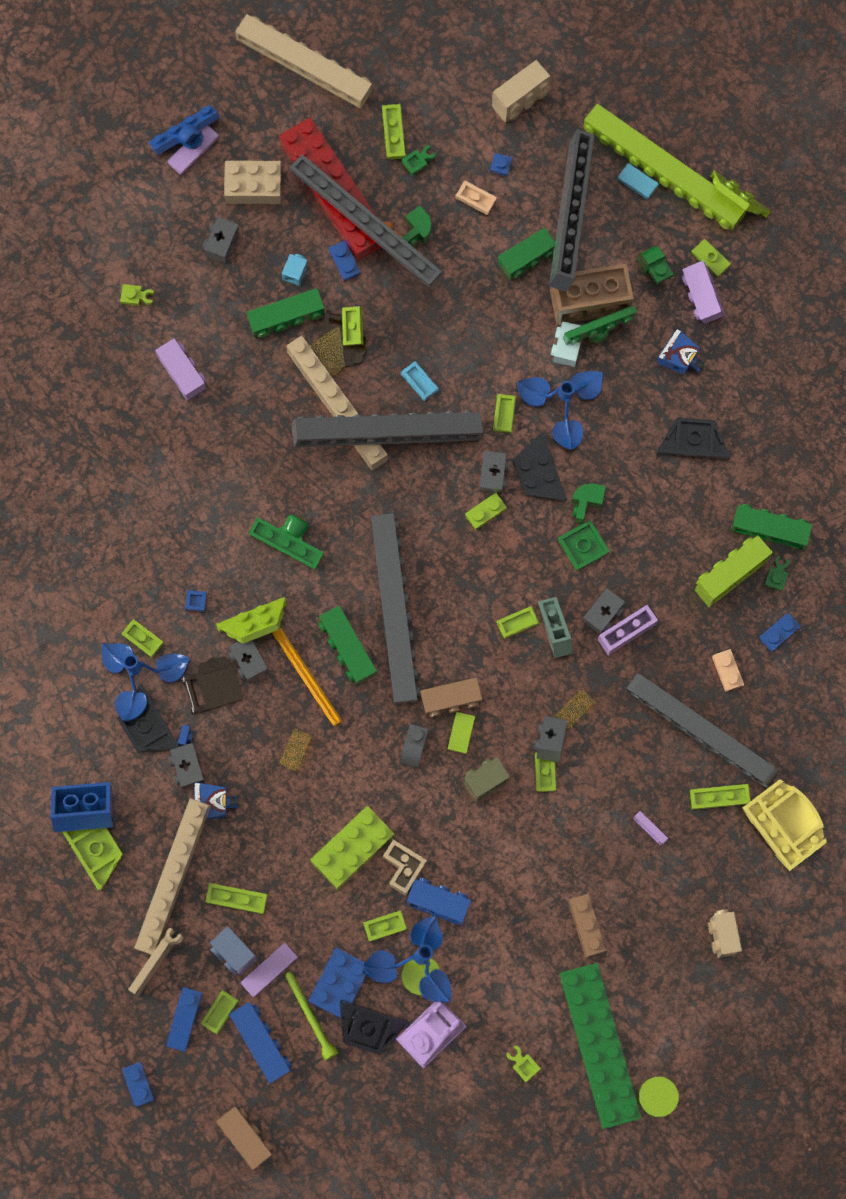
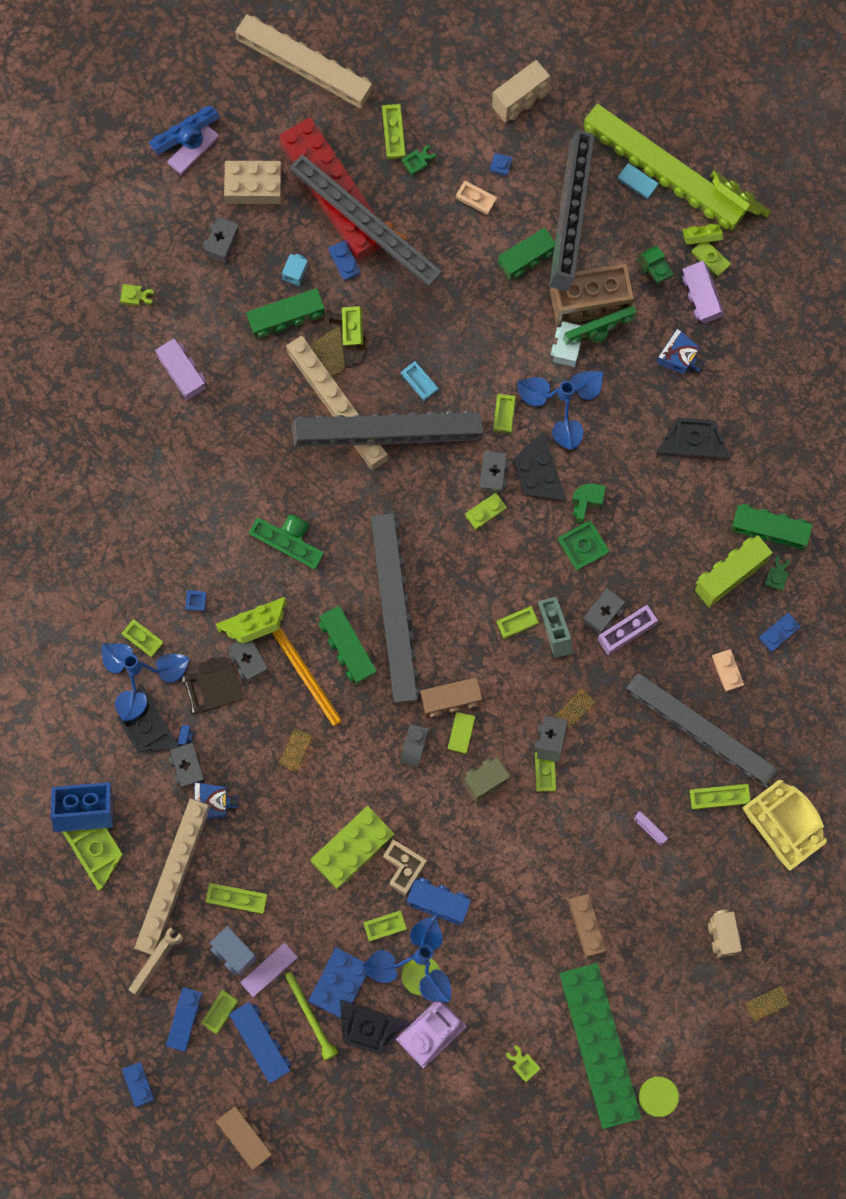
(420, 227): green brick -> none
(702, 234): none -> lime plate
(767, 1003): none -> clear yellow tile

